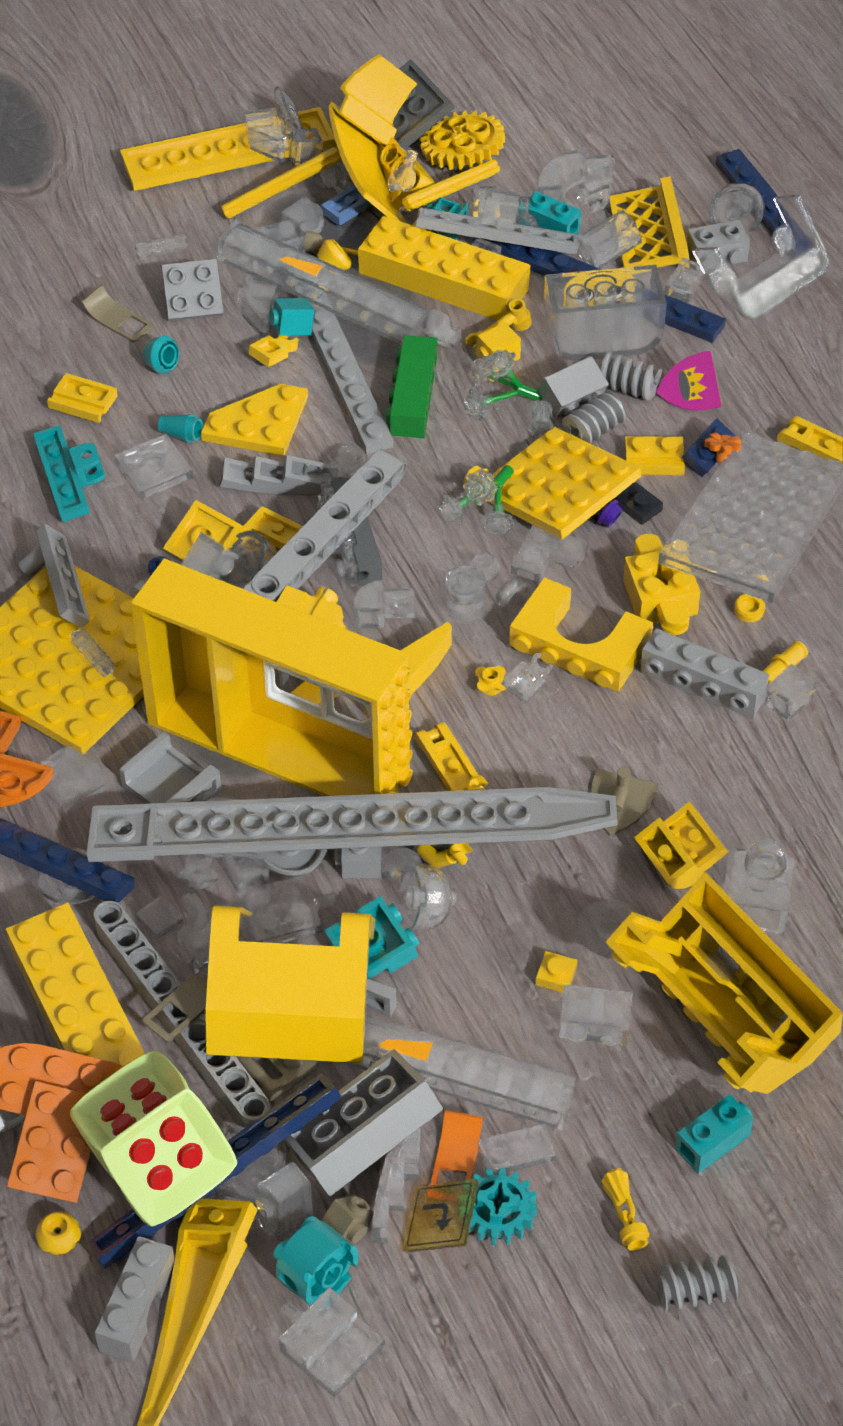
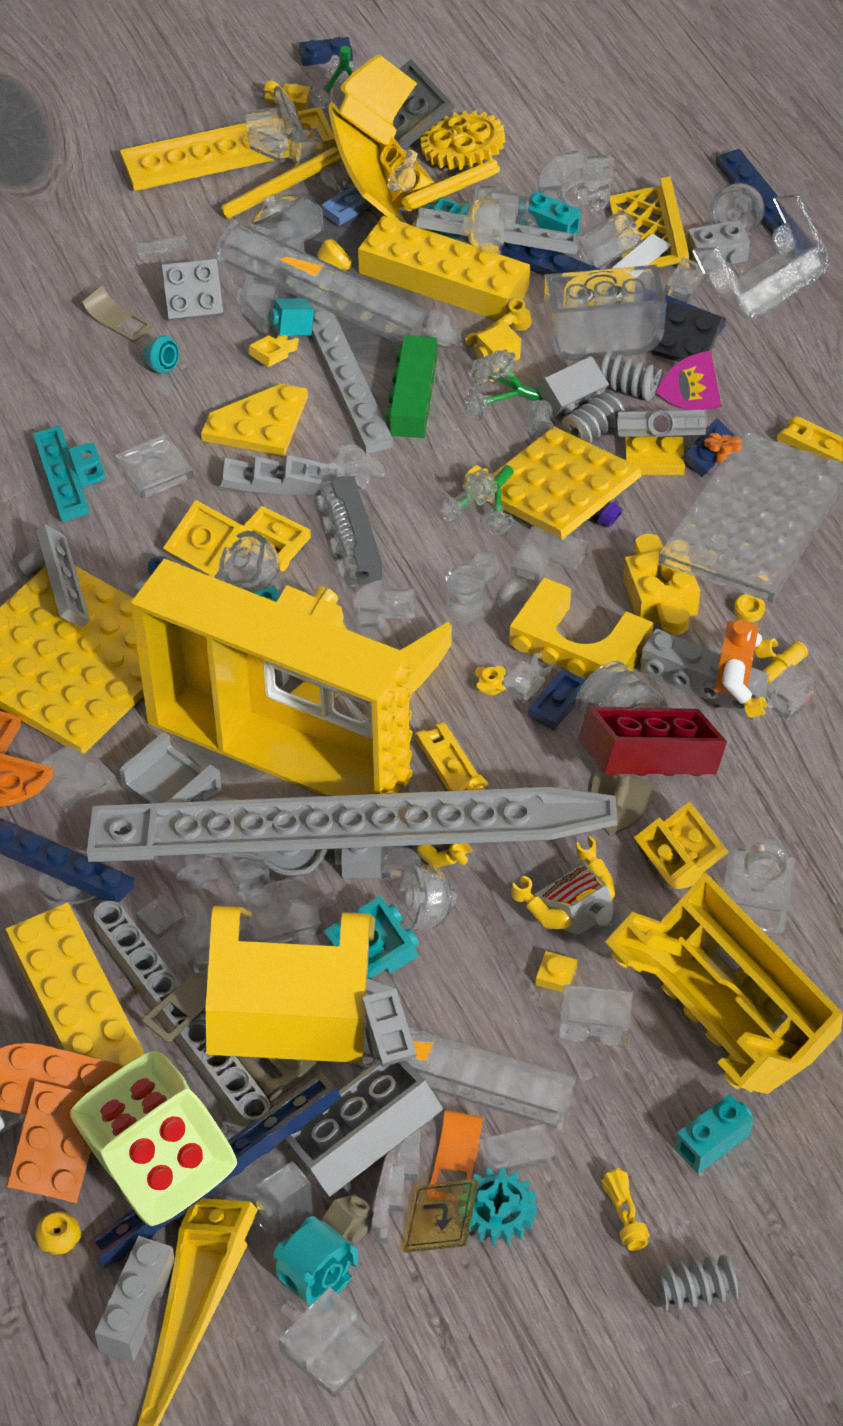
(82, 397): yellow plate -> none
(92, 652): clear axle -> none
(181, 426): teal cone -> none
(210, 557): clear brick -> none
(273, 207): none -> clear dish
(297, 93): none -> yellow plate
(314, 241): dark tan hinge -> none
(321, 51): none -> dark blue plate
(329, 526): light grey beam -> none
(338, 71): none -> clear plant
(387, 1028): none -> light grey tile
(485, 225): none -> clear cylinder
(556, 699): none -> dark blue plate
(575, 899): none -> torso
(615, 687): none -> clear wheel
(639, 503): black plate -> none
(643, 423): none -> light grey piece
(644, 253): none -> white sticker
(651, 741): none -> dark red brick
(687, 332): none -> black plate
(736, 662): none -> torso

